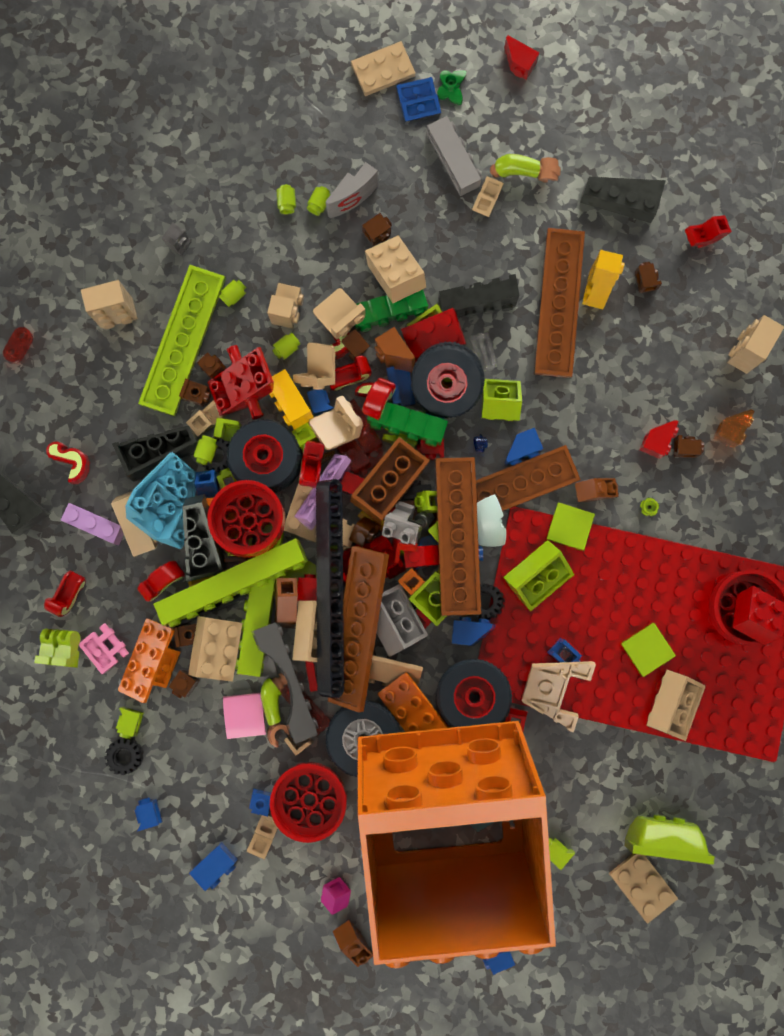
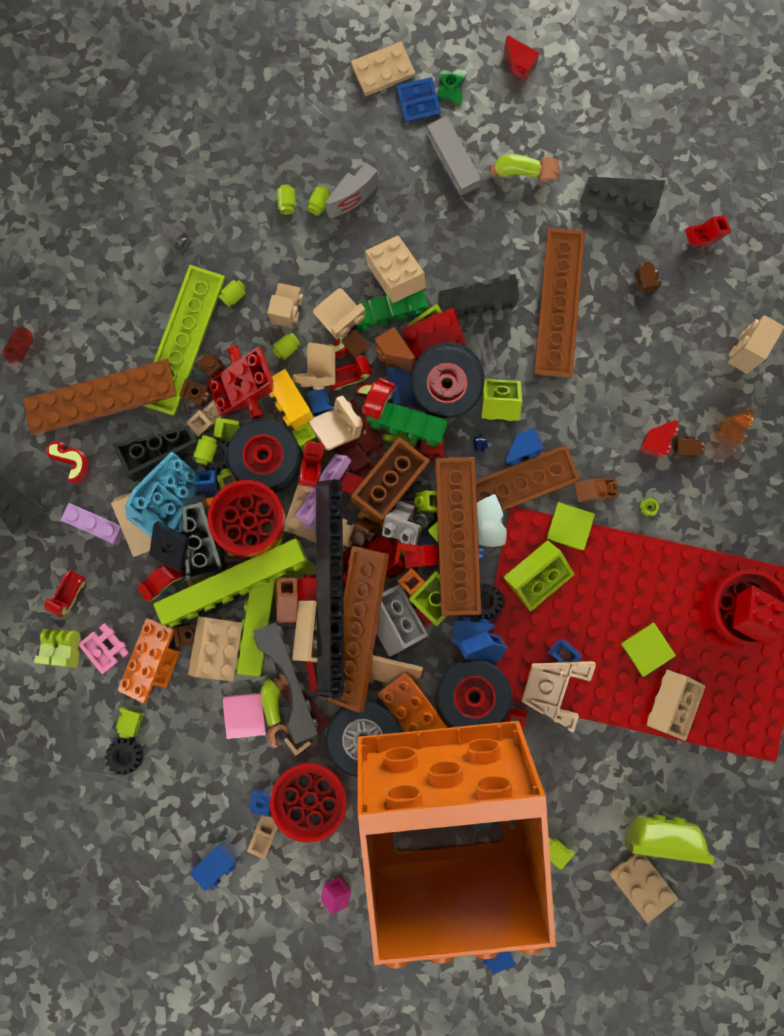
(99, 397): none -> dark orange plate
(109, 304): tan brick -> none
(148, 814): blue window -> none
(169, 546): none -> black plate
(183, 684): reddish brown brick -> none
(352, 943): dark orange slope -> none
(377, 229): reddish brown brick -> none
(483, 647): none -> blue slope
(487, 196): tan slope -> none
(602, 278): yellow wedge -> none

